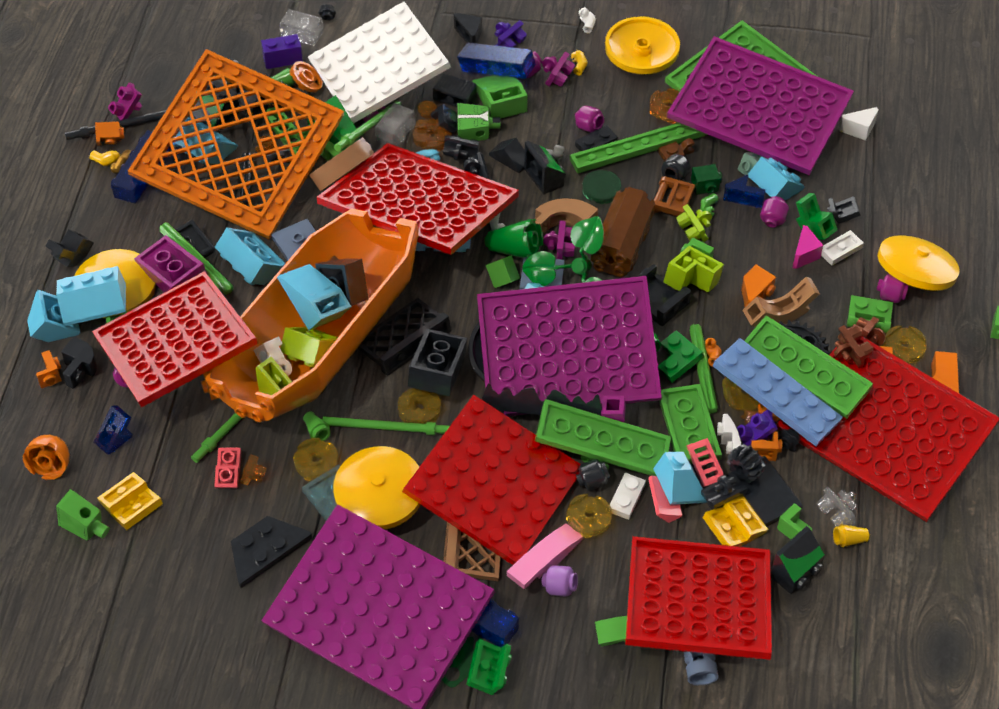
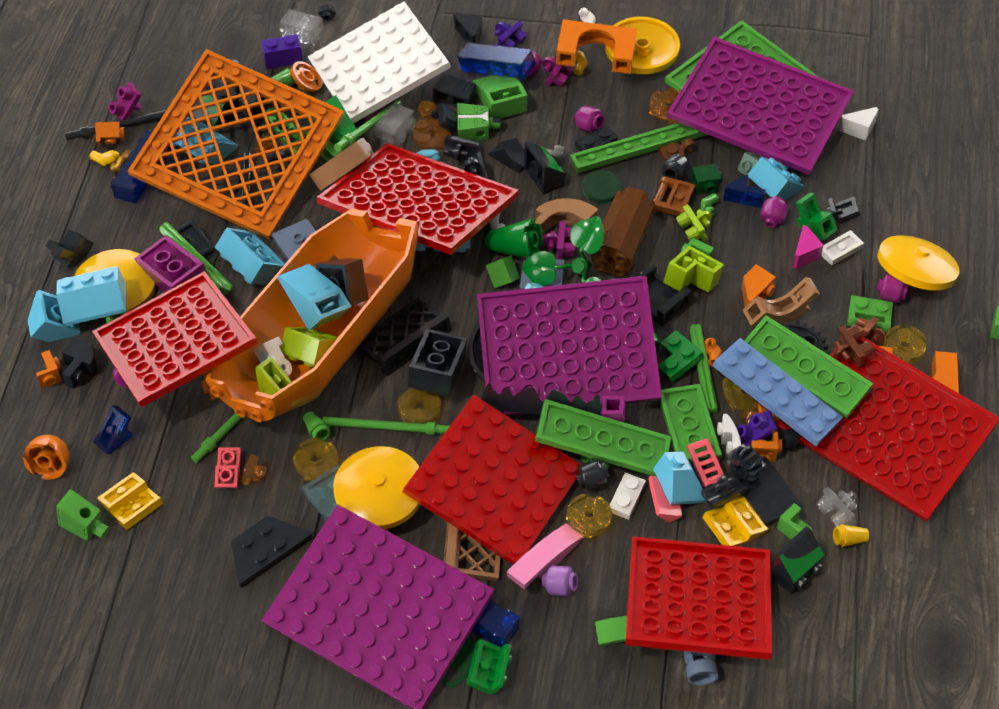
(576, 34): none -> orange arch

